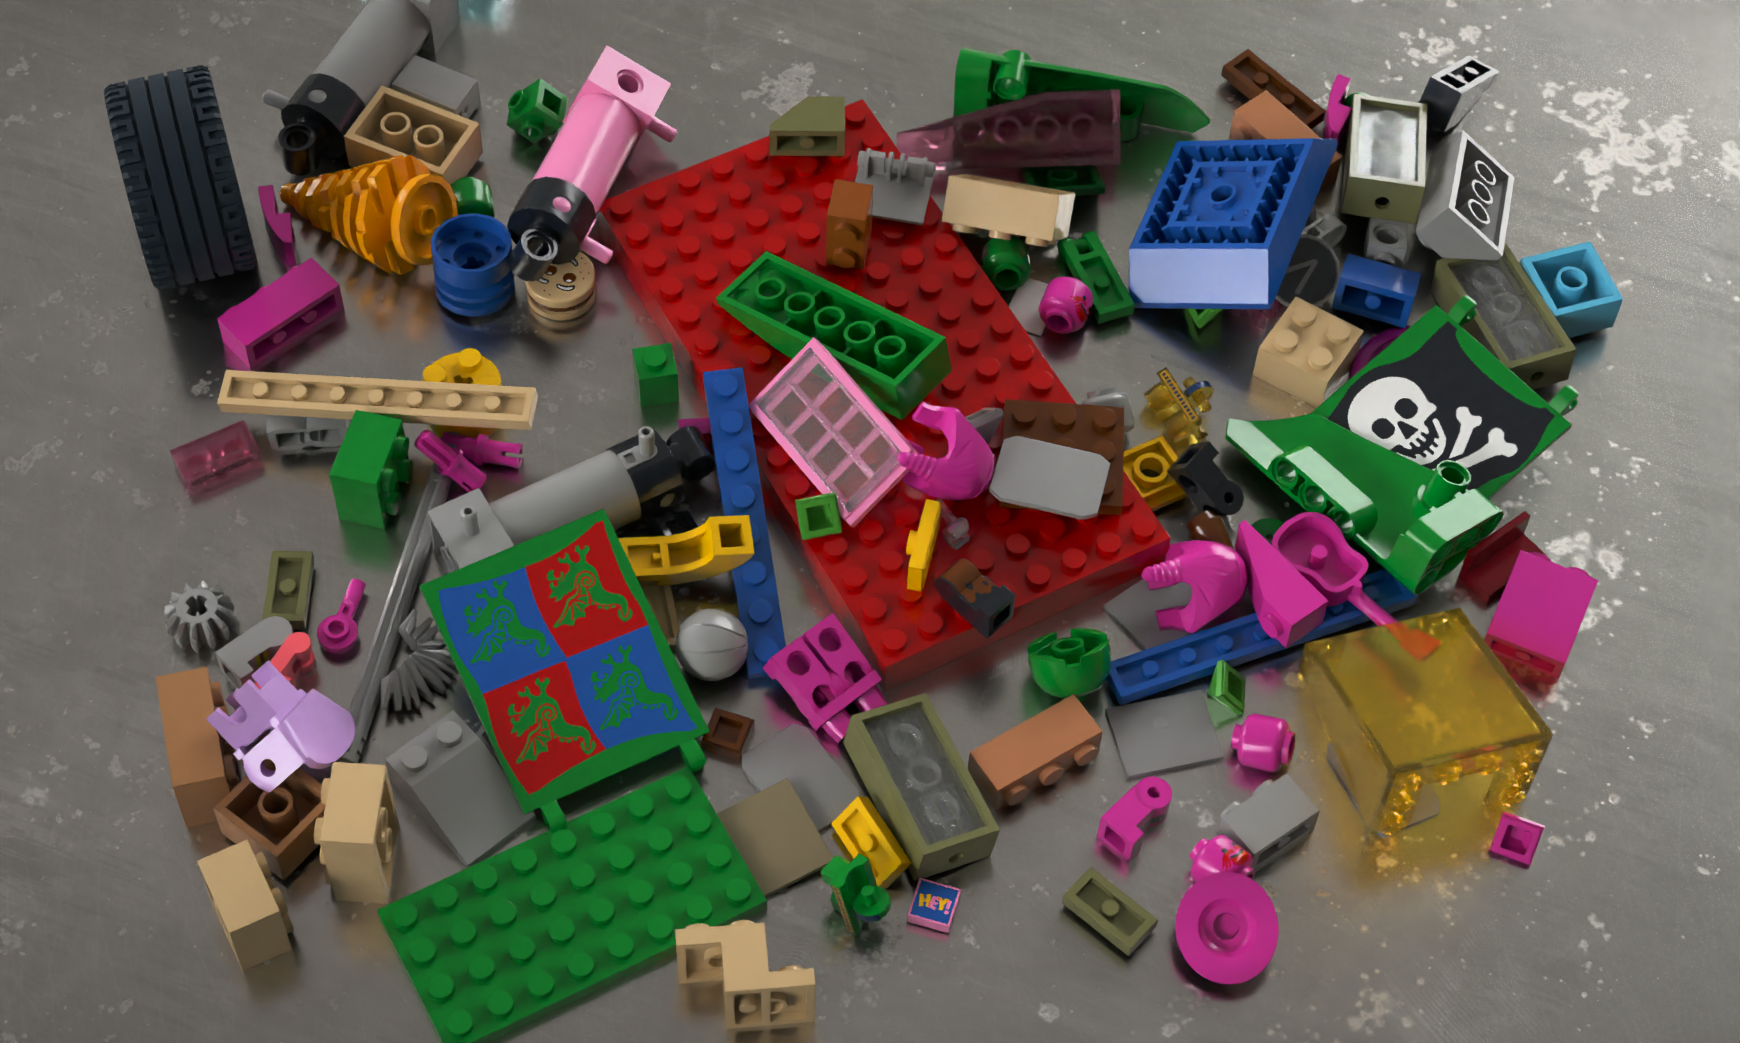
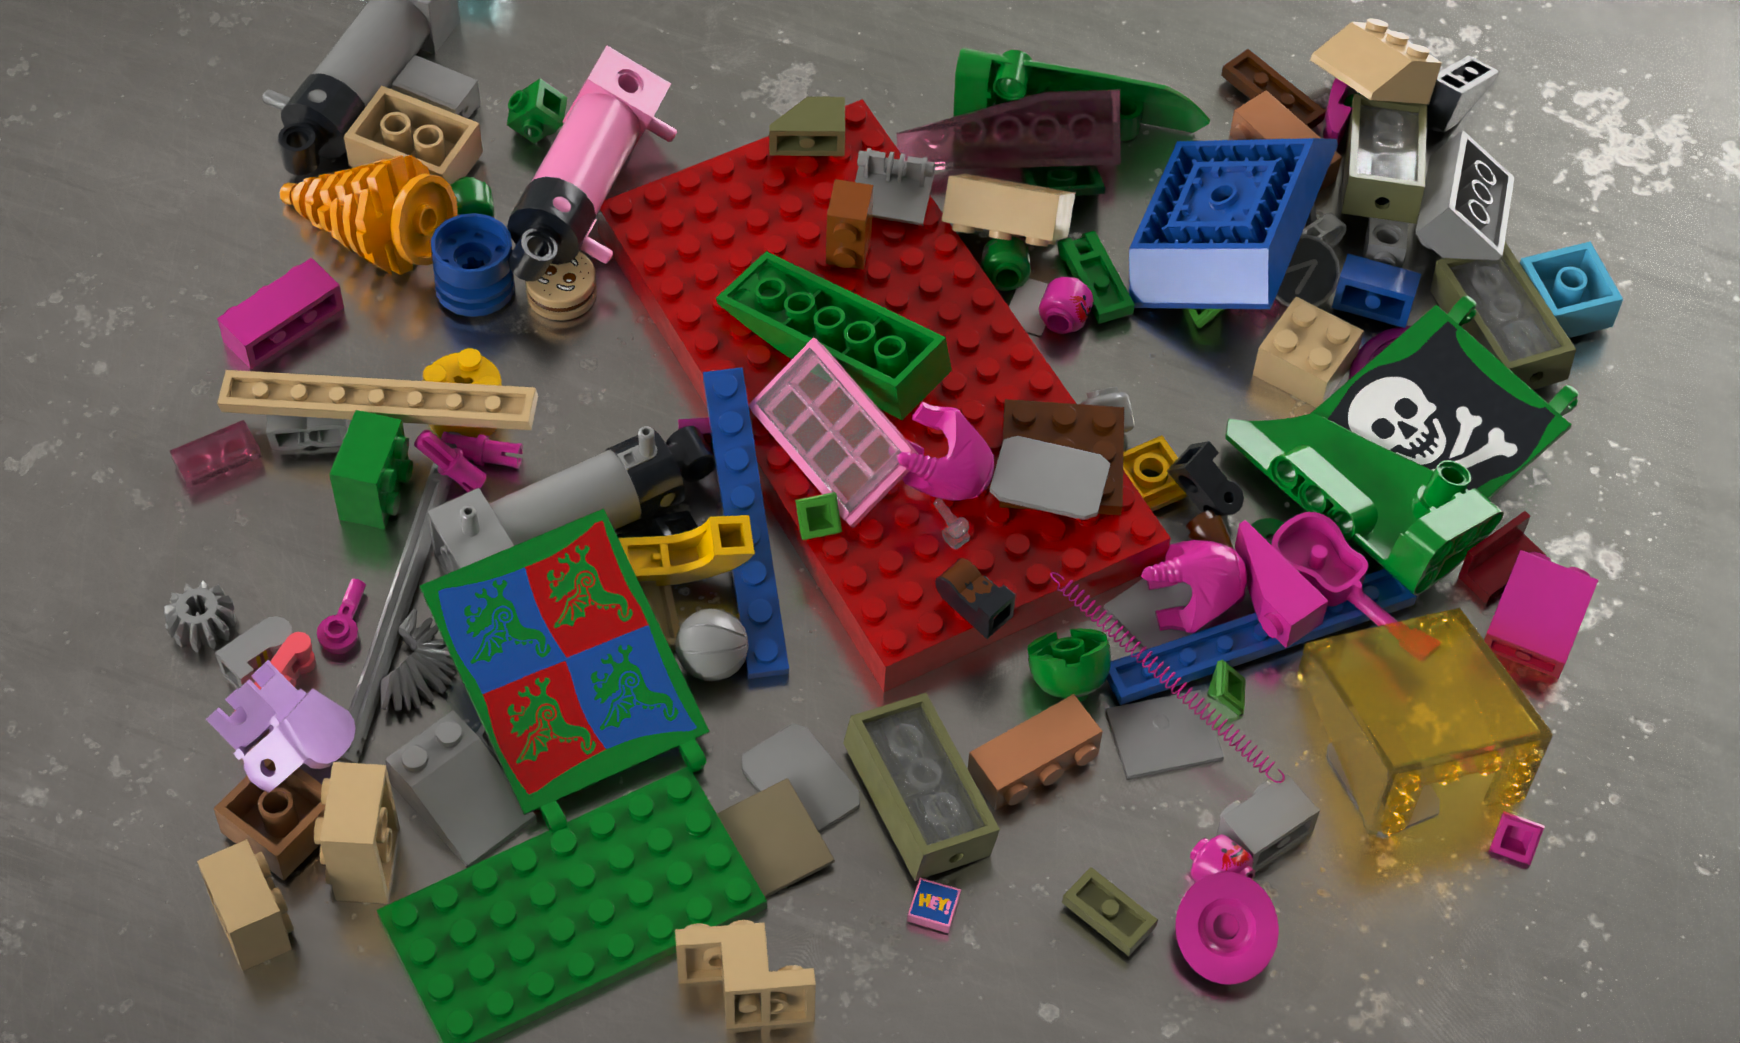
(179, 177): black wheel -> none
(197, 754): medium nougat brick -> none
(278, 225): dark pink slope -> none
(289, 586): olive plate -> none
(655, 375): green brick -> none
(728, 734): reddish brown tile -> none
(826, 676): dark pink hips -> none
(855, 892): green hips -> none
(867, 834): yellow plate -> none
(921, 545): yellow plate -> none
(986, 422): light grey slope -> none
(1130, 816): dark pink leg -> none
(1167, 680): none -> dark pink piece
(1186, 420): clear yellow hips -> none
(1263, 742): dark pink head -> none
(1379, 63): none -> tan slope

